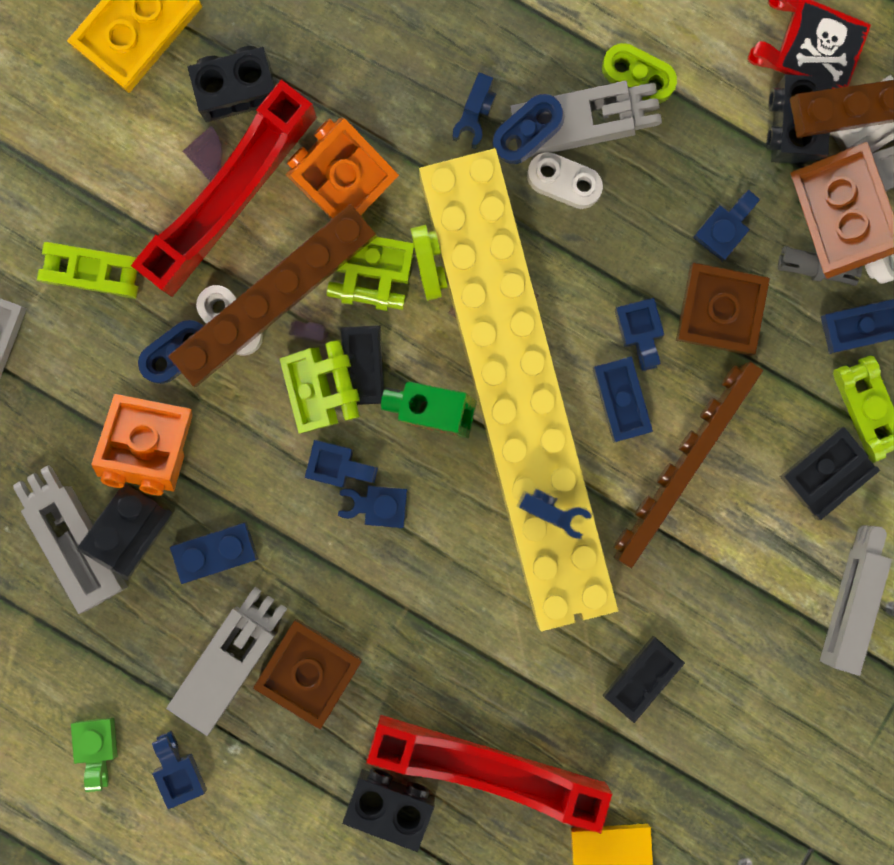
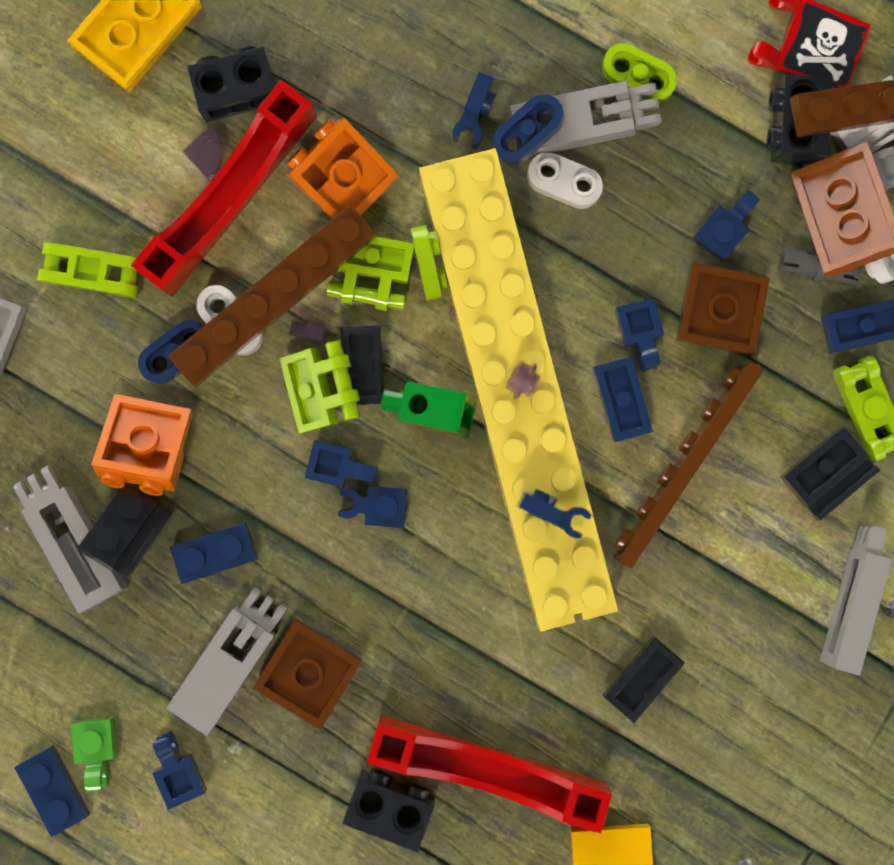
(52, 791): none -> dark blue plate
(523, 379): none -> plate

